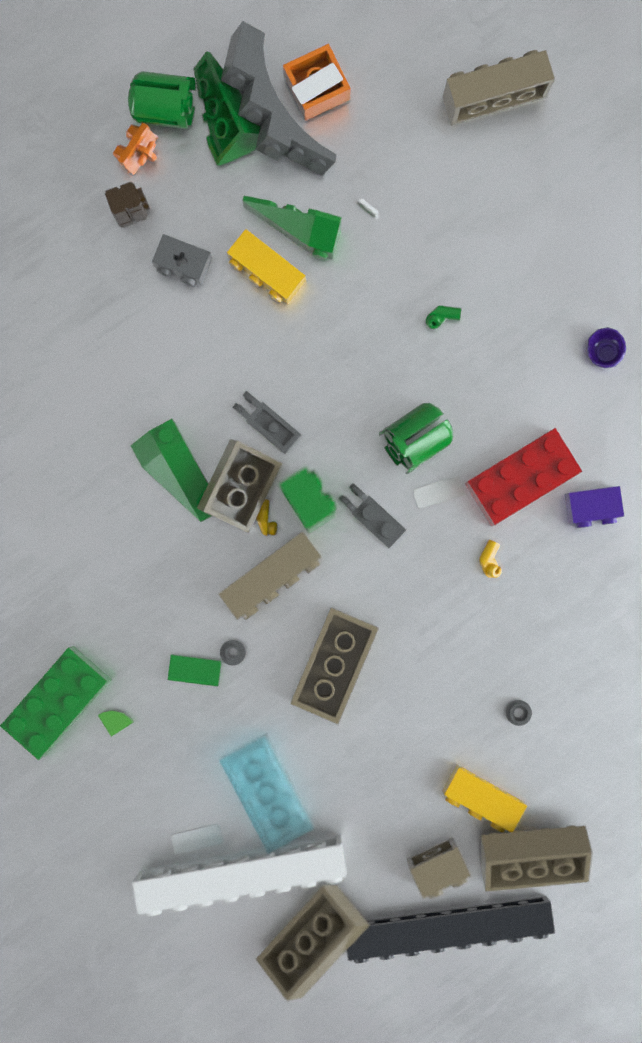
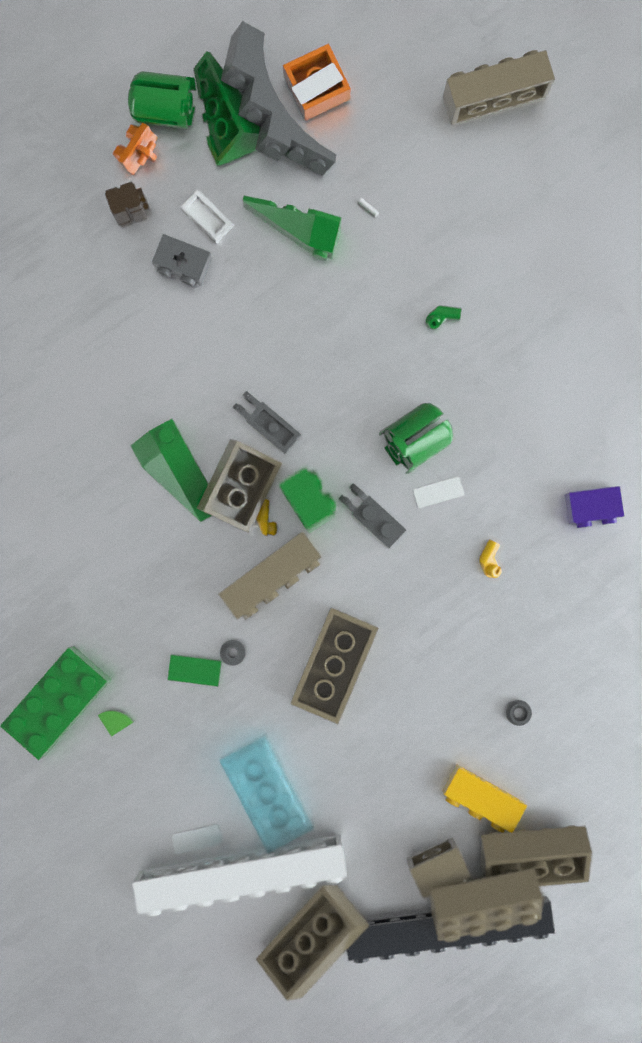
(206, 216): none -> white tile
(265, 267): yellow brick -> none
(486, 905): none -> dark tan brick
(523, 477): red brick -> none
(606, 348): dark purple hair -> none

